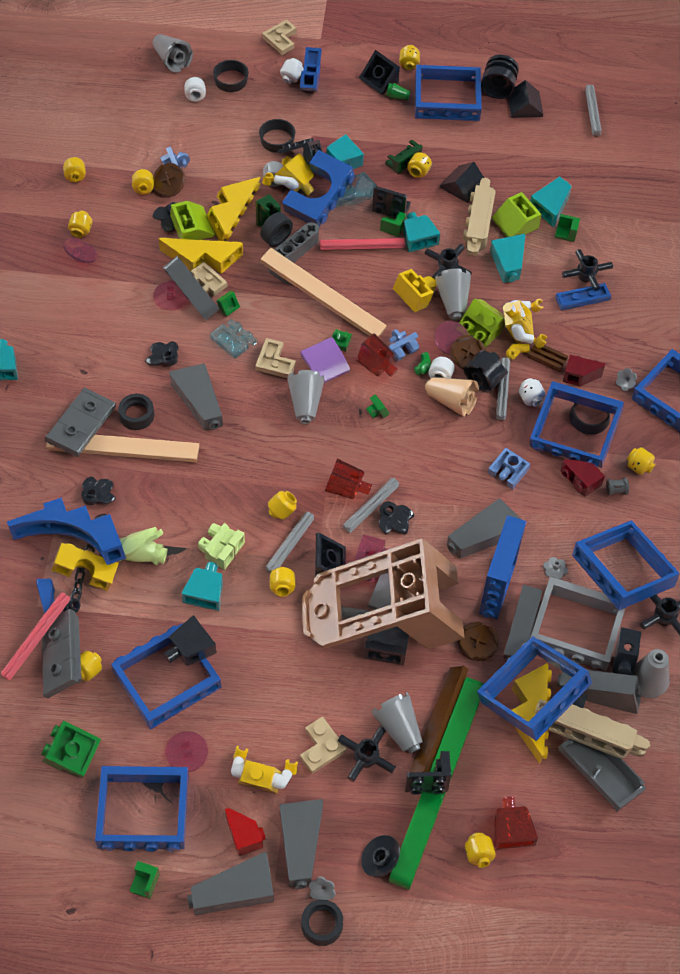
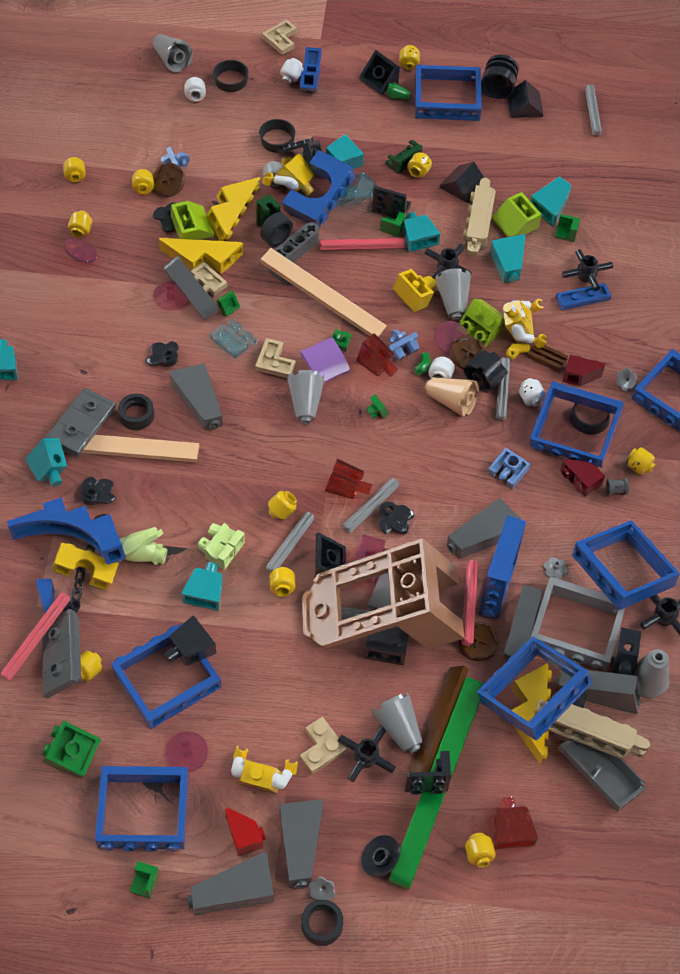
(47, 461): none -> teal torso
(470, 602): none -> coral axle

